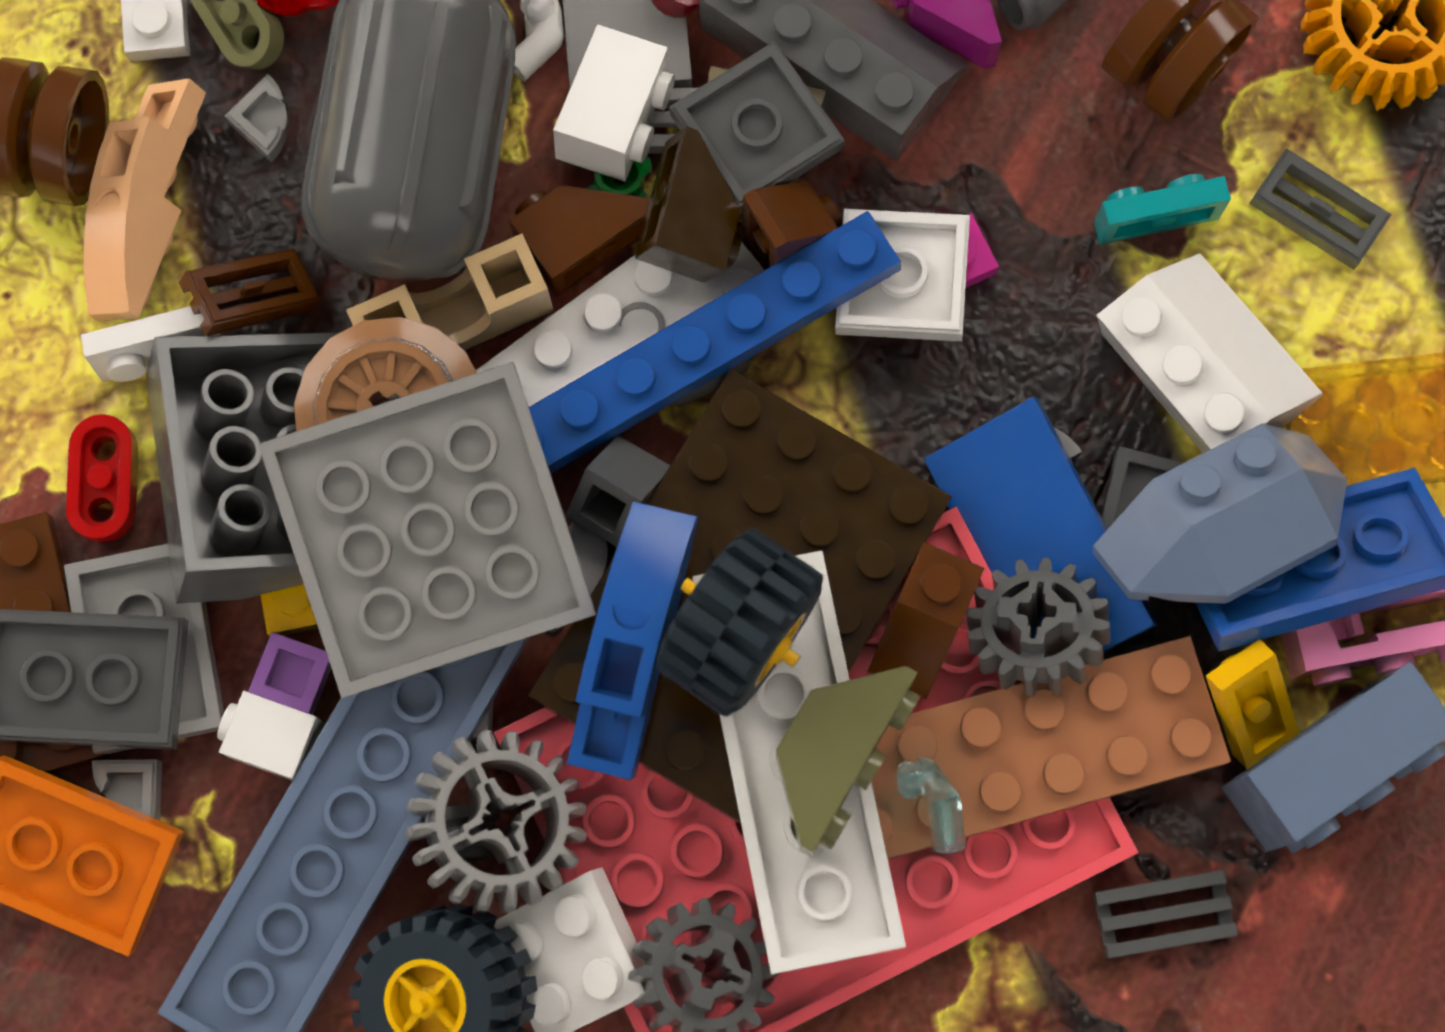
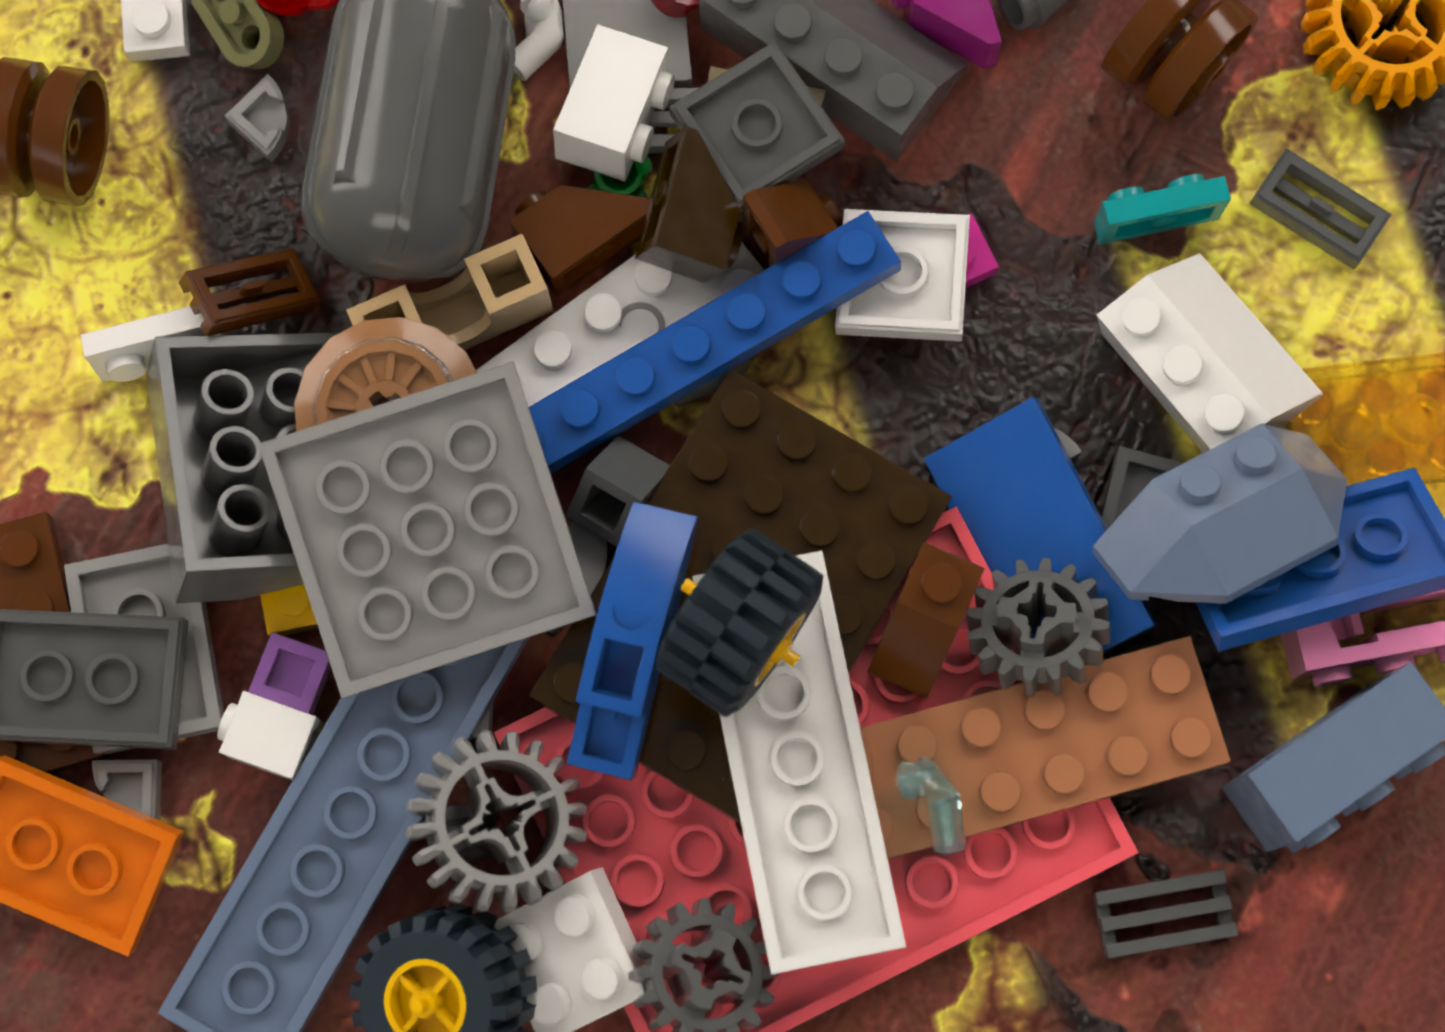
(101, 481): red plate -> none
(126, 211): light nougat slope -> none
(835, 747): olive slope -> none
(1252, 703): yellow plate -> none

